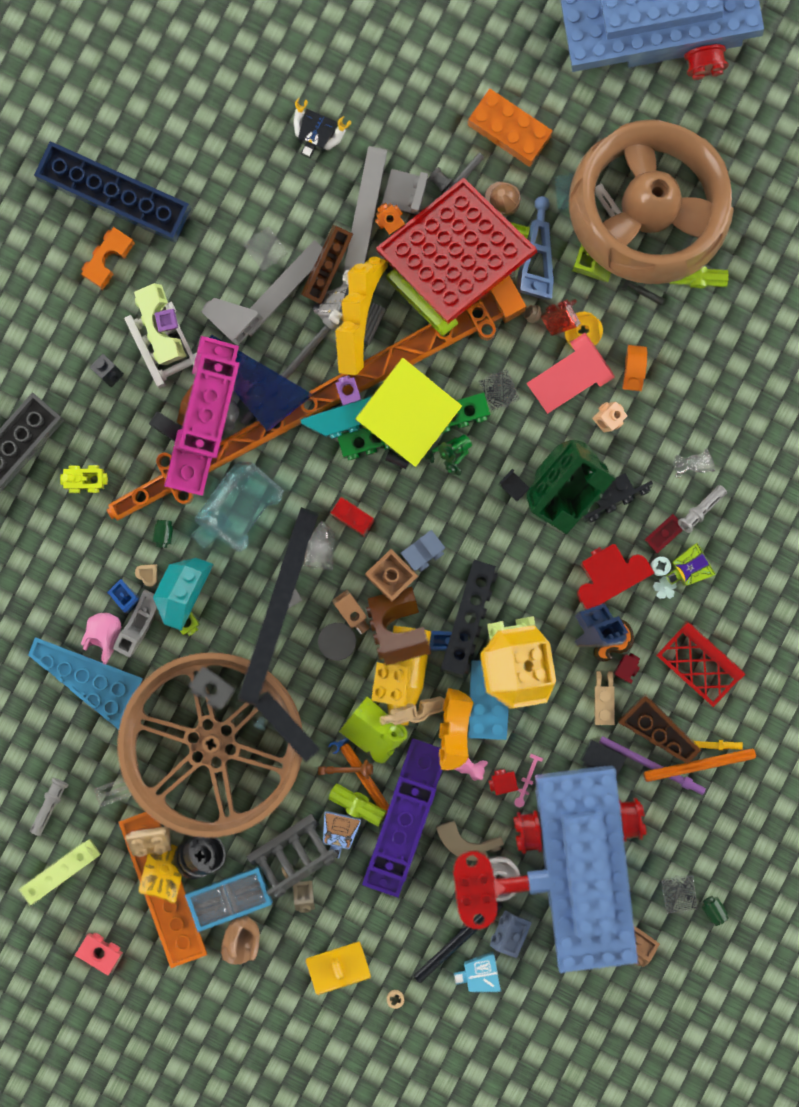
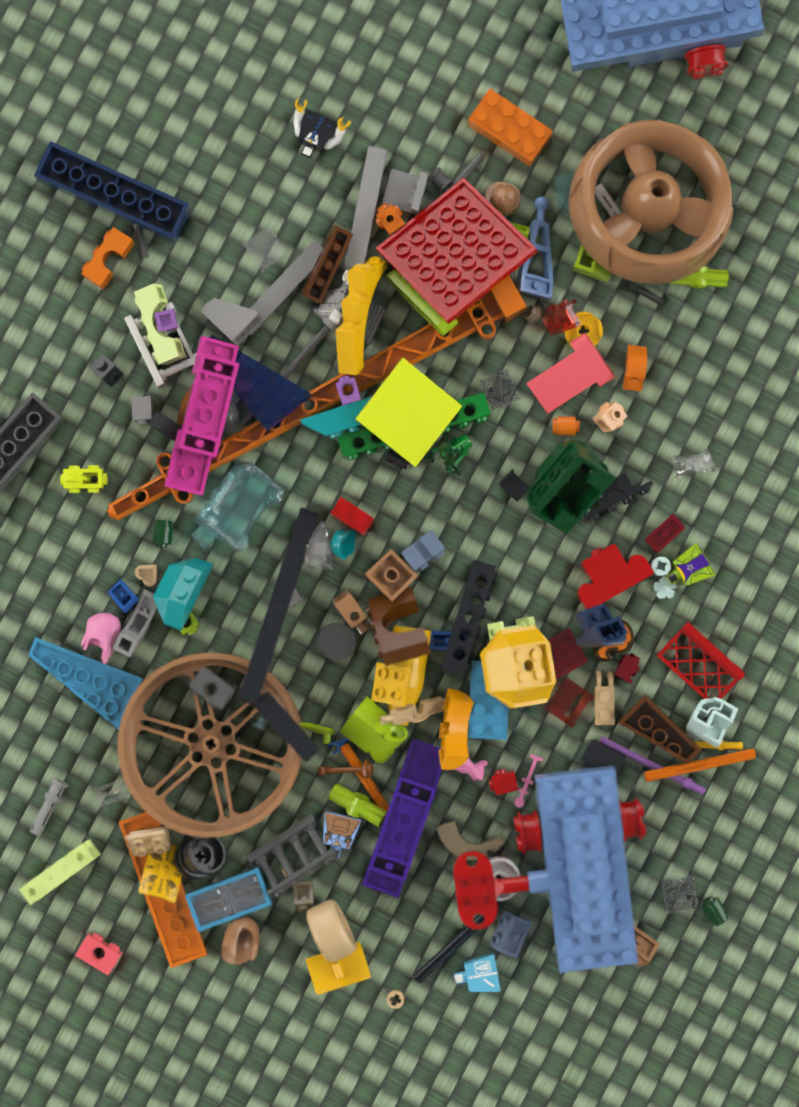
(141, 241): none -> dark grey bar
(142, 409): none -> light grey brick
(326, 731): none -> lime bar
(331, 931): none -> tan wheel
(343, 543): none -> teal helmet
(563, 699): none -> clear red plate
(565, 426): none -> orange brick
(566, 653): none -> dark red plate
(697, 513): light grey pin -> none
(711, 720): none -> light aqua brick

